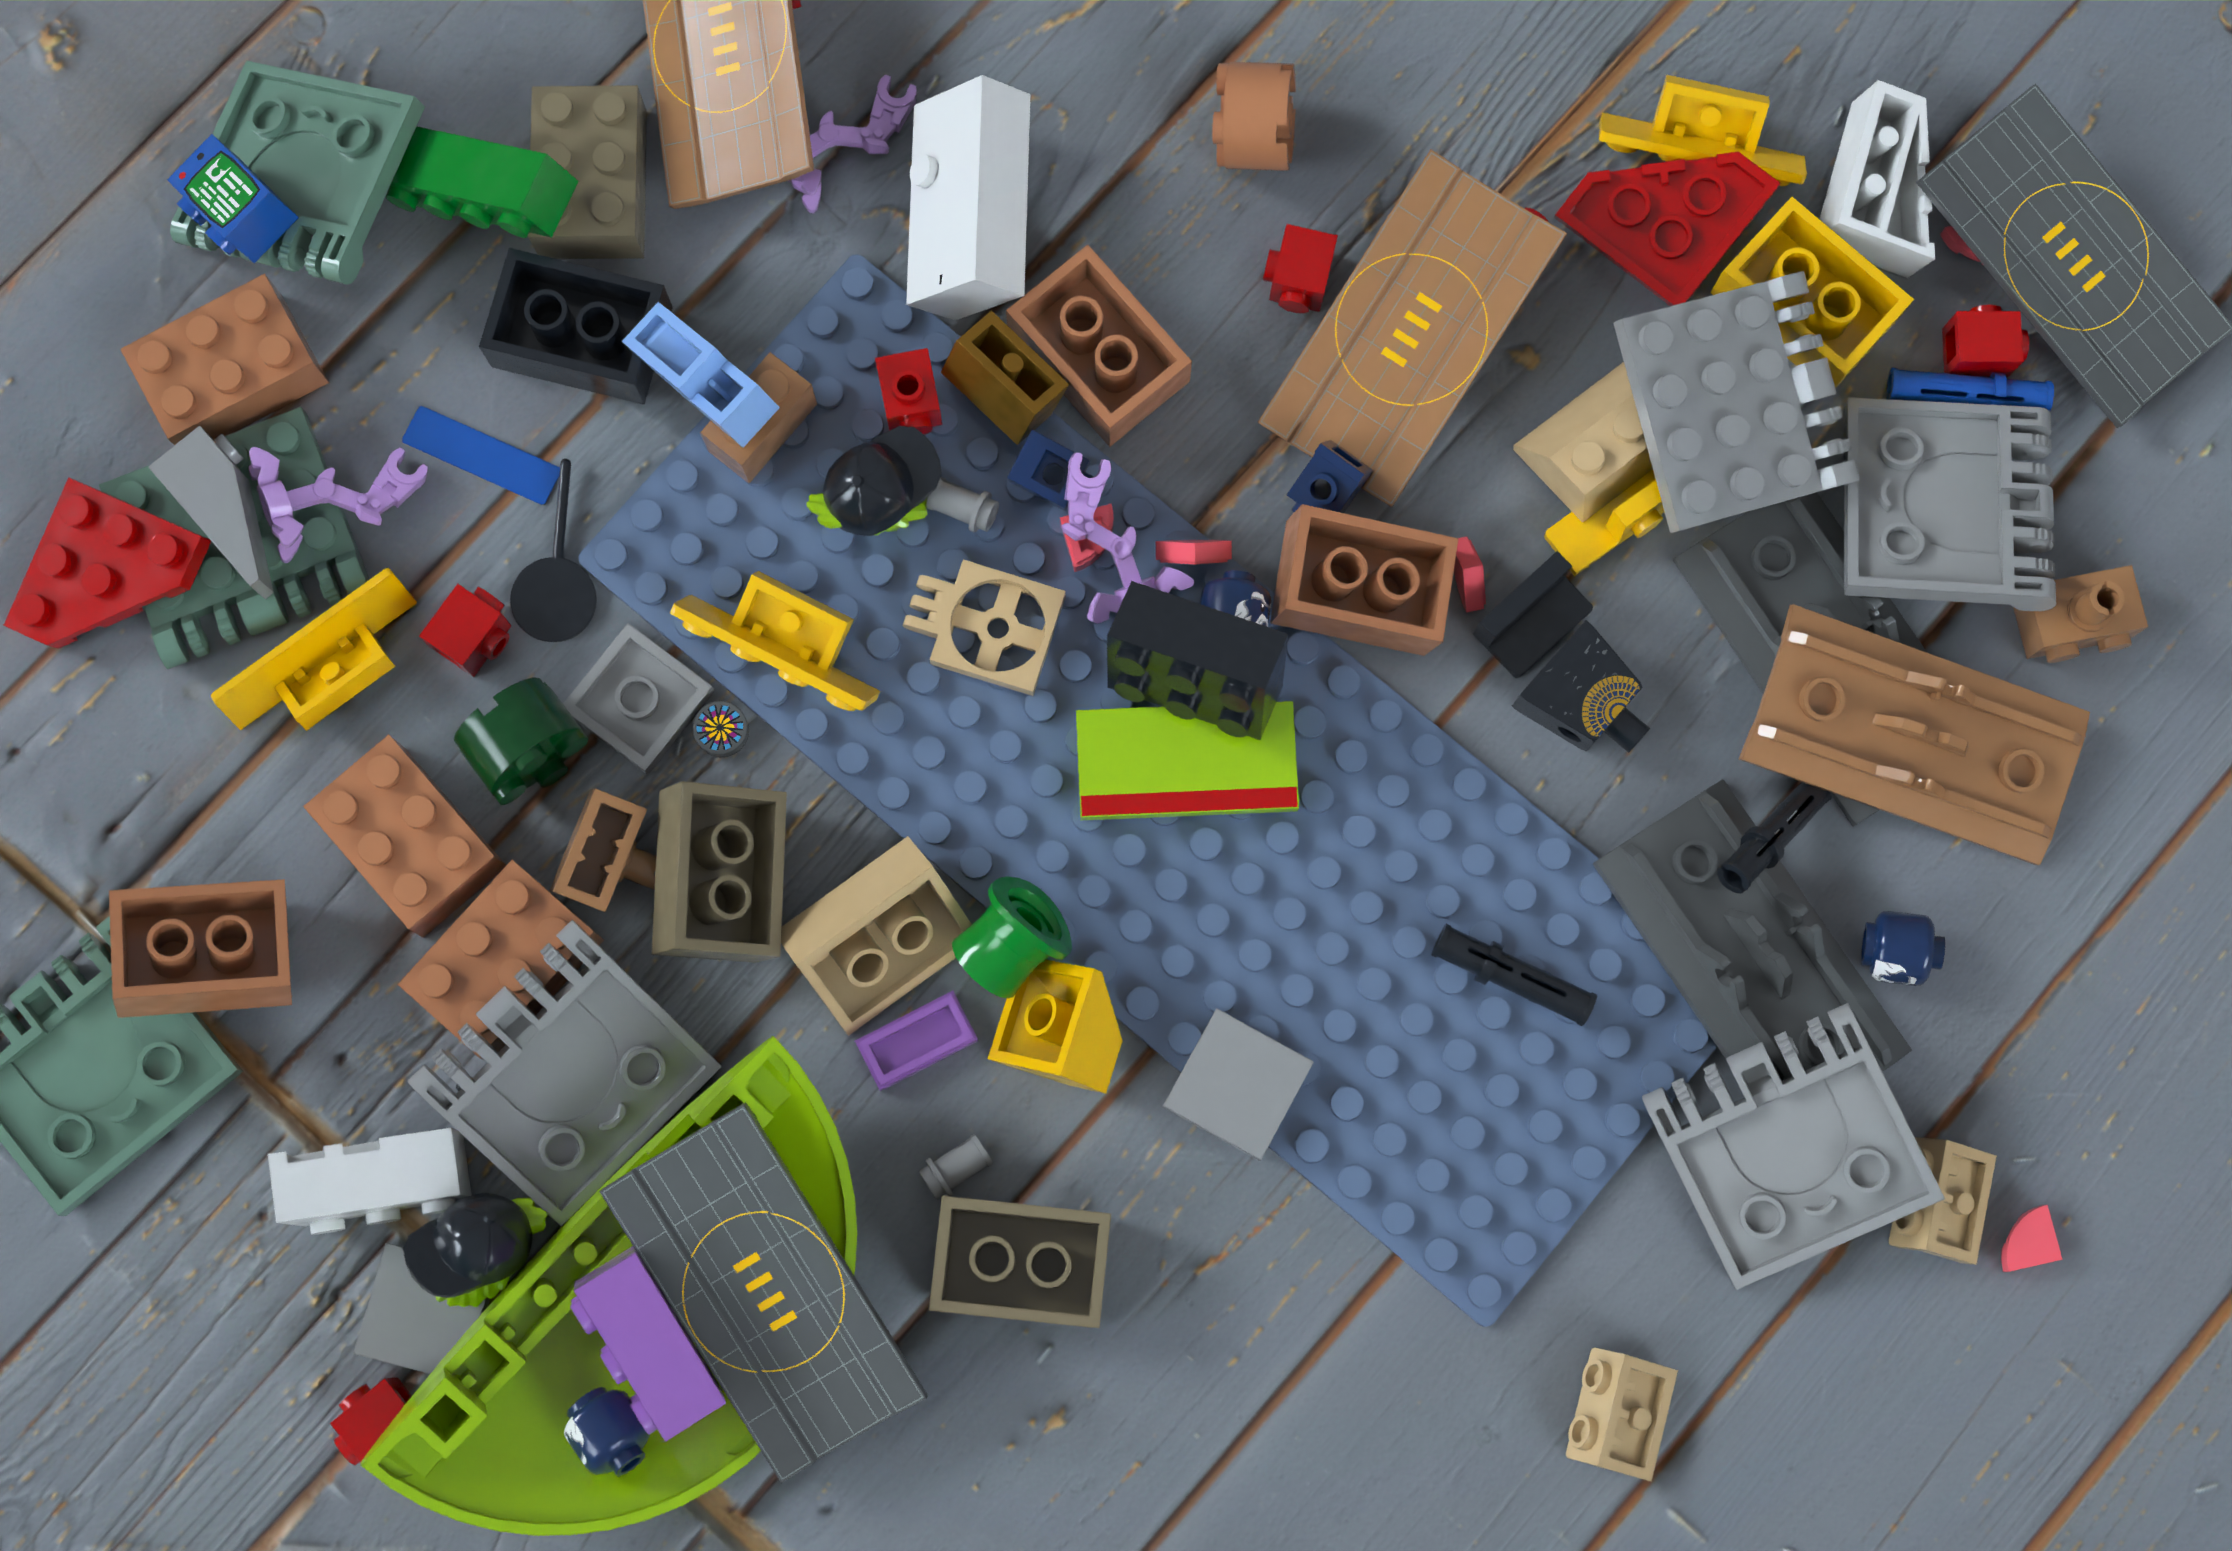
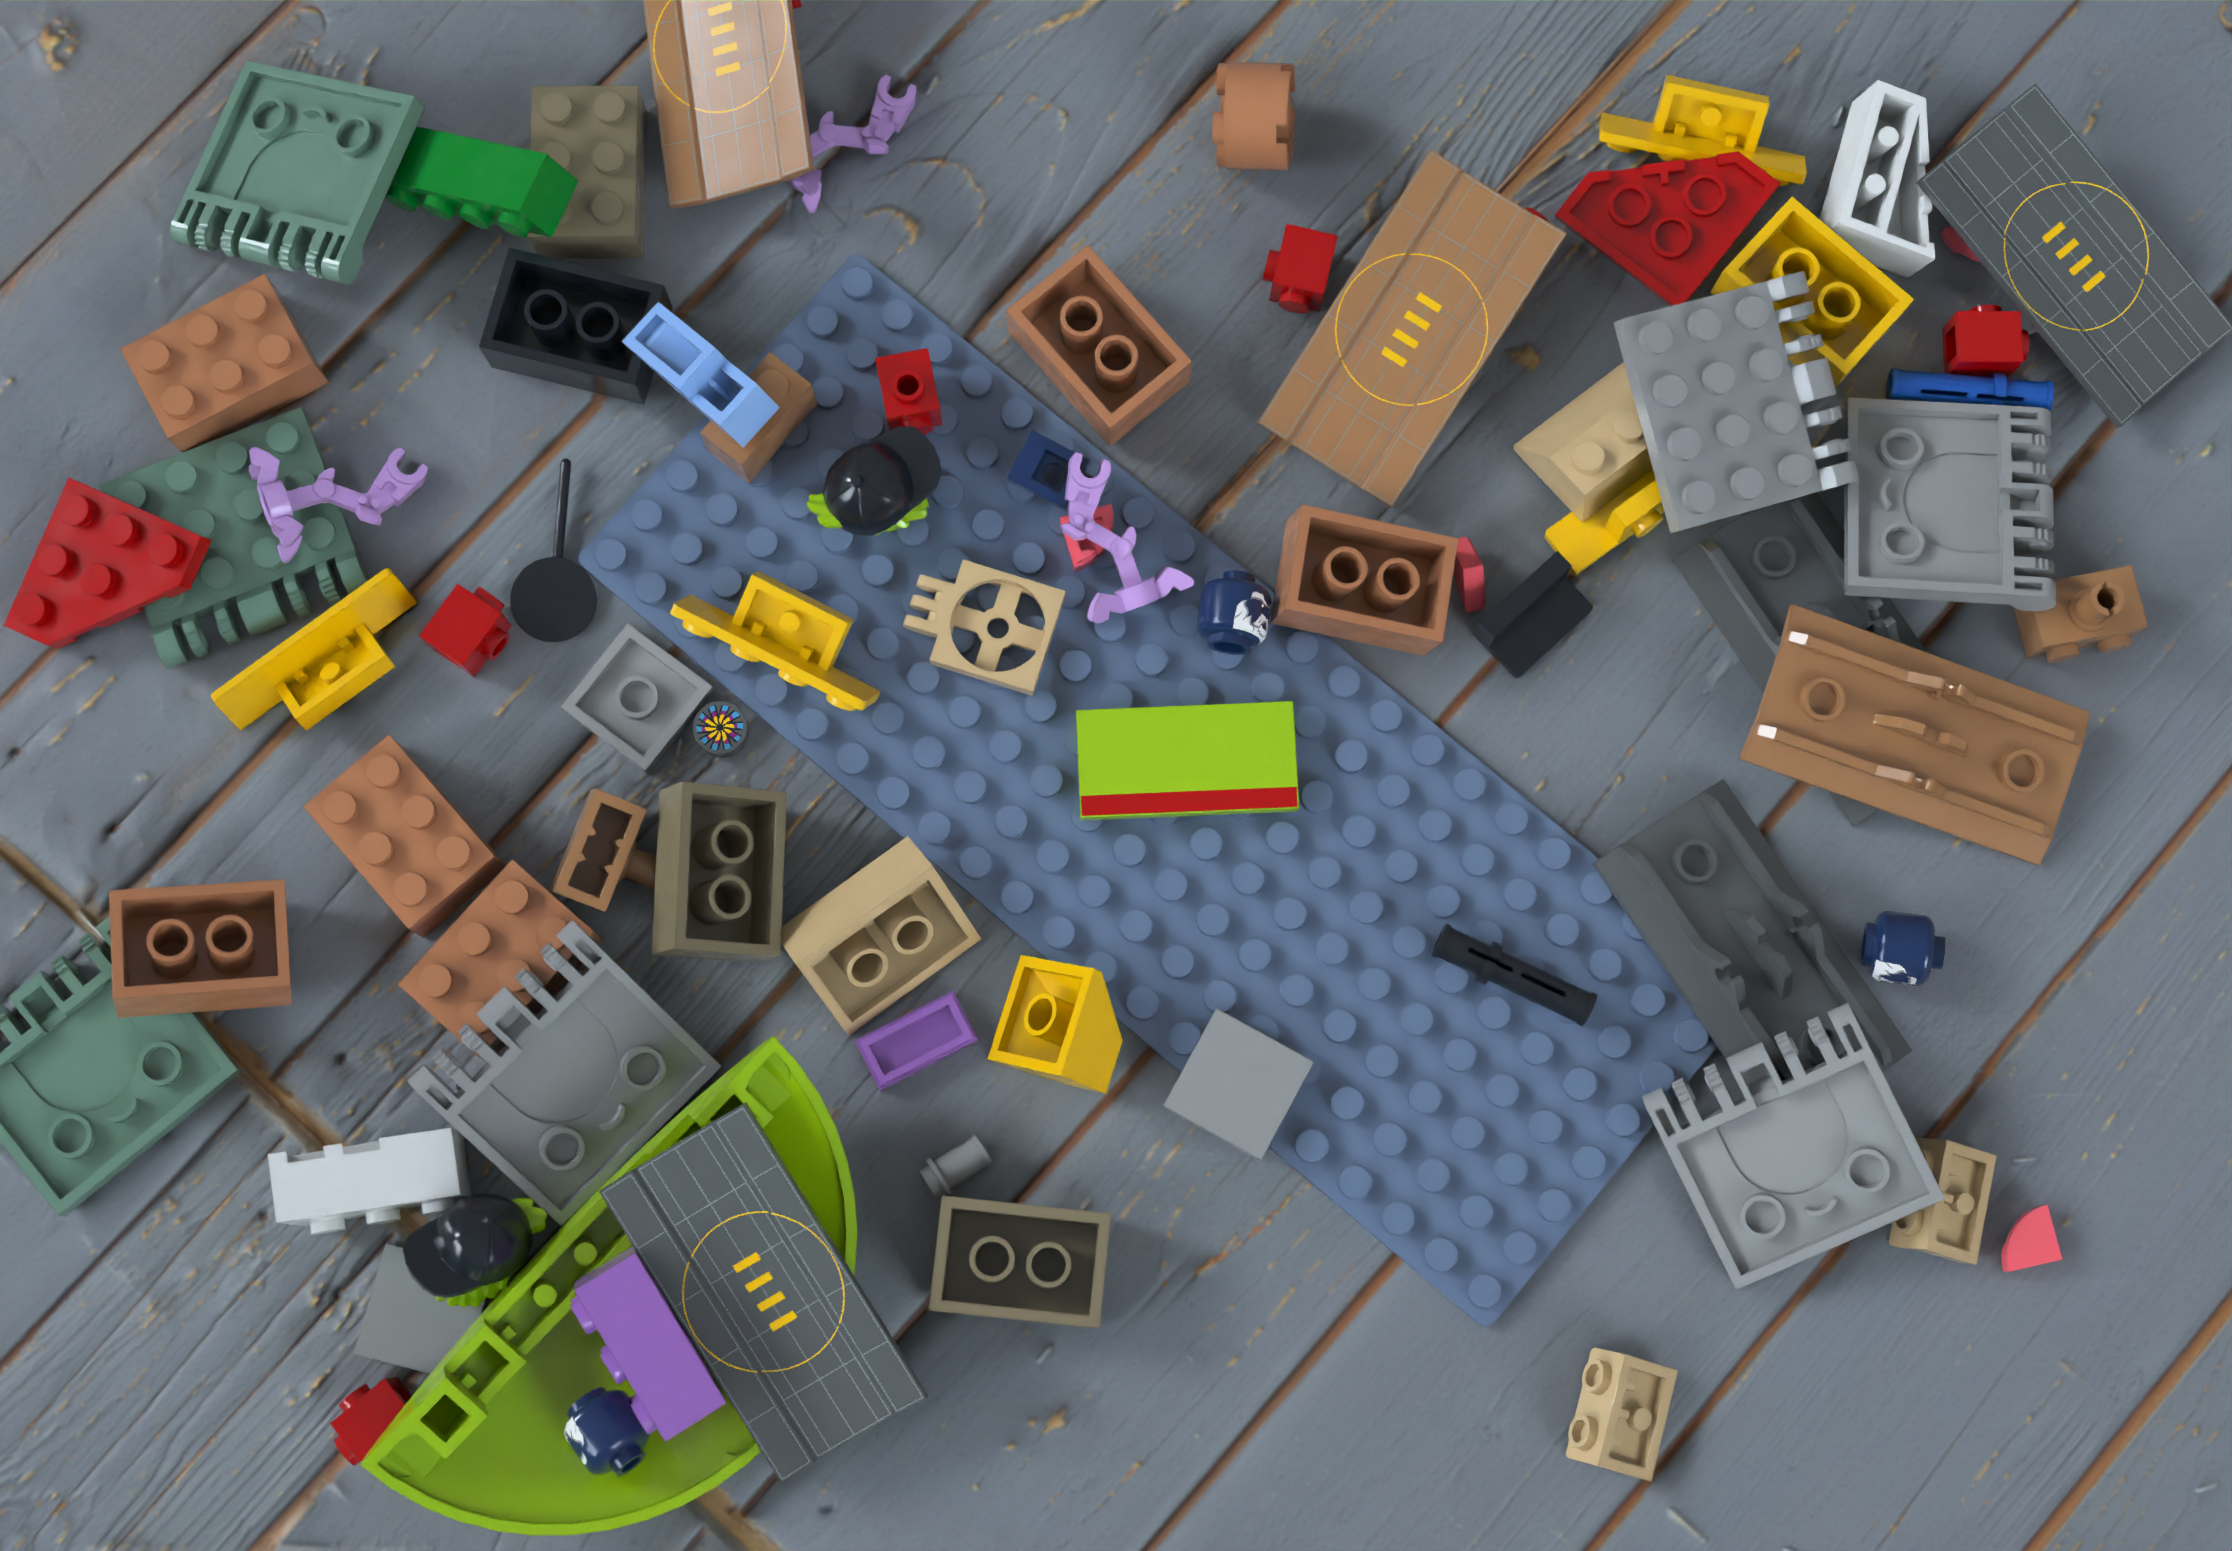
(219, 499): light grey slope -> none
(232, 199): brick -> none
(481, 455): blue sticker -> none
(520, 740): dark green brick -> none
(964, 505): light grey pin -> none
(968, 199): white brick -> none
(1004, 377): pearl gold brick -> none
(1012, 937): green piece -> none
(1193, 551): coral tile -> none
(1195, 661): black brick -> none
(1337, 467): dark blue brick -> none
(1585, 693): black torso -> none
(1746, 863): black pin -> none

